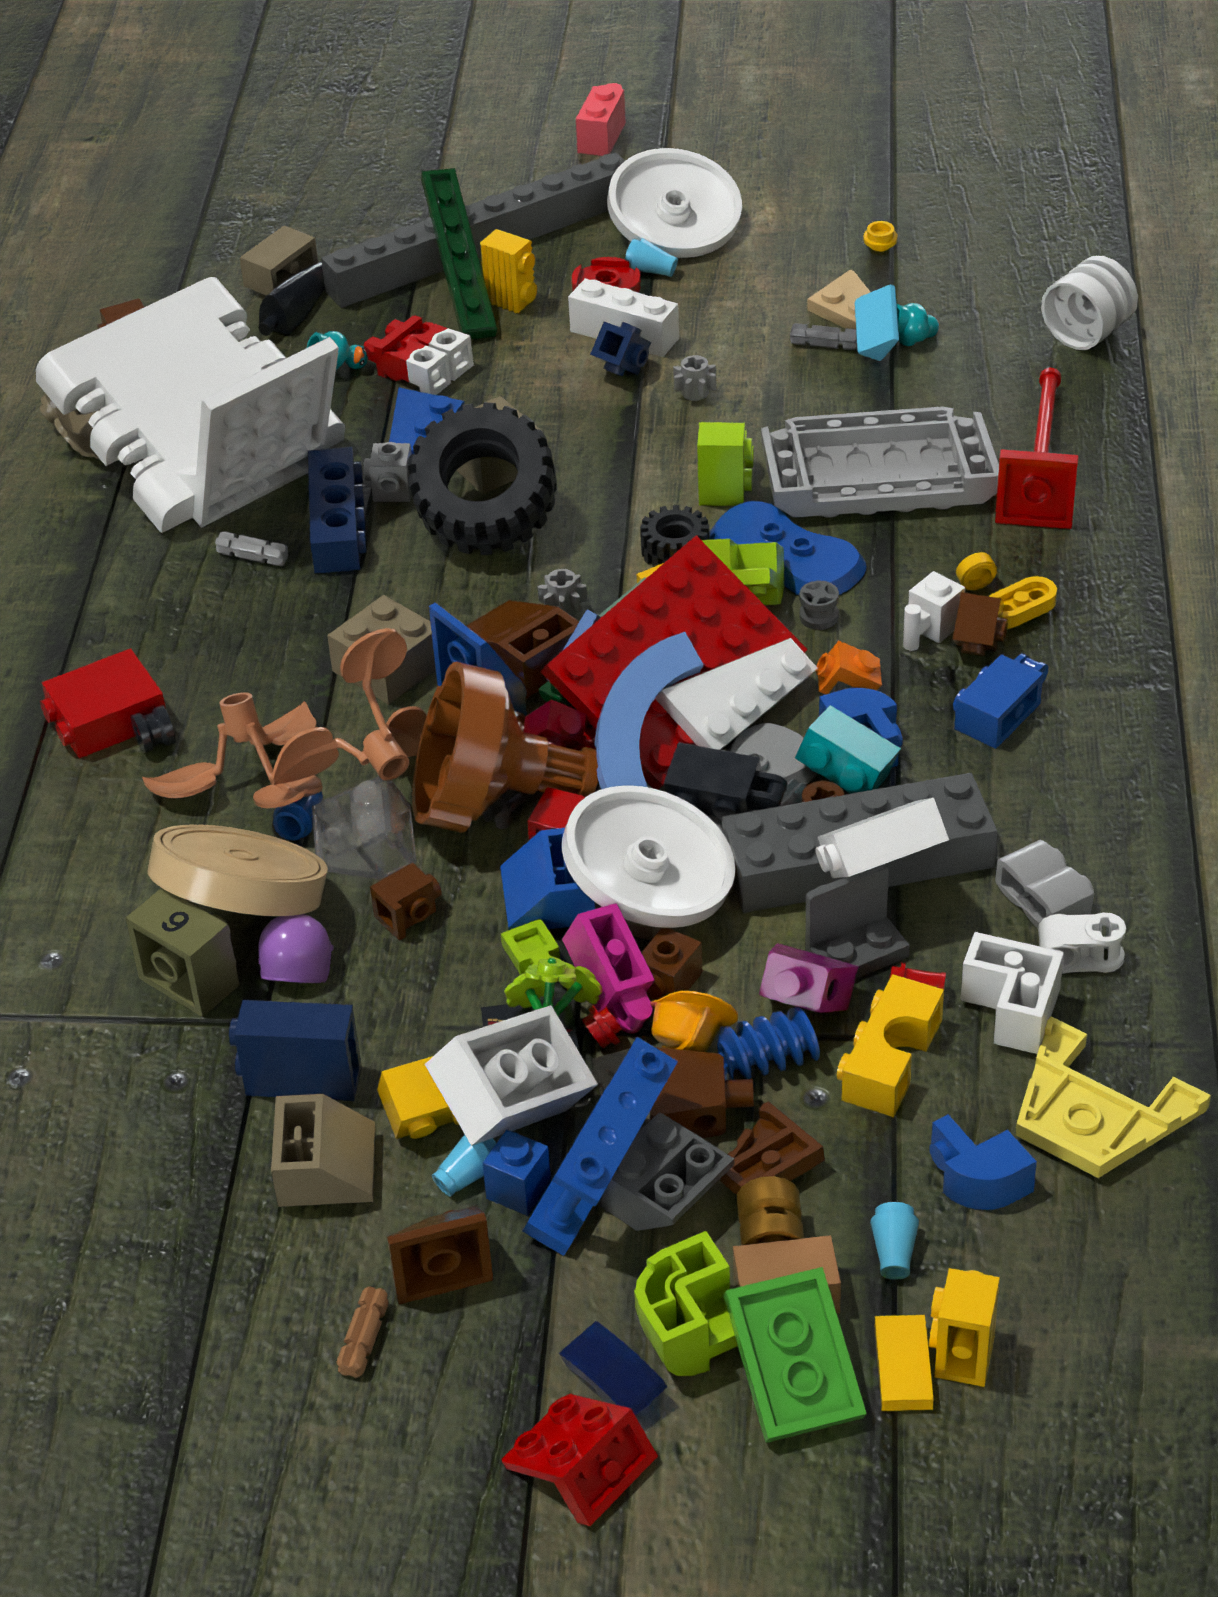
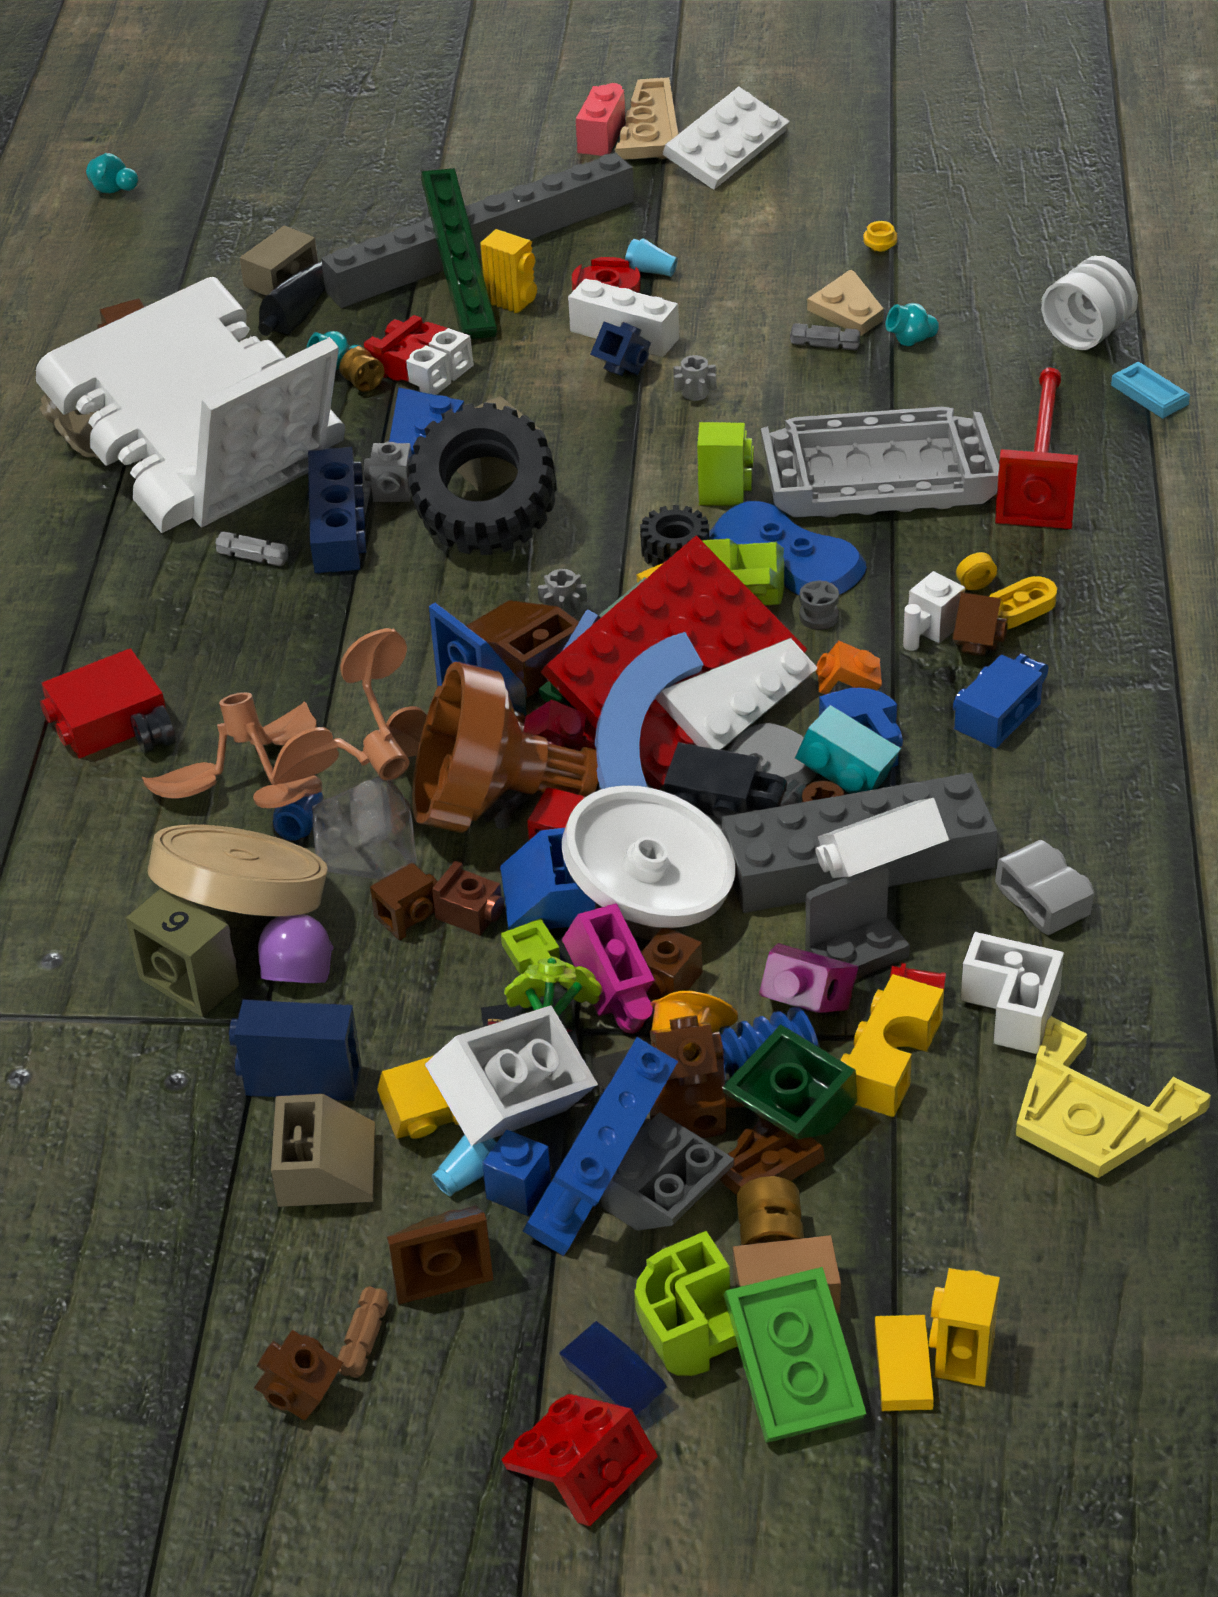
(110, 174): none -> teal animal
(296, 1374): none -> reddish brown brick
(361, 369): none -> pearl gold wheel
(413, 628): dark tan brick -> none
(467, 899): none -> copper brick
(602, 1026): red plate -> none
(649, 121): none -> tan wing
(675, 201): white dish -> none
(706, 1050): none -> reddish brown brick
(725, 138): none -> white plate
(795, 1085): none -> dark green slope
(877, 322): medium azure slope -> none
(894, 1235): medium azure cone -> none
(983, 1174): blue brick -> none
(1083, 941): white piece -> none
(1150, 390): none -> medium azure tile

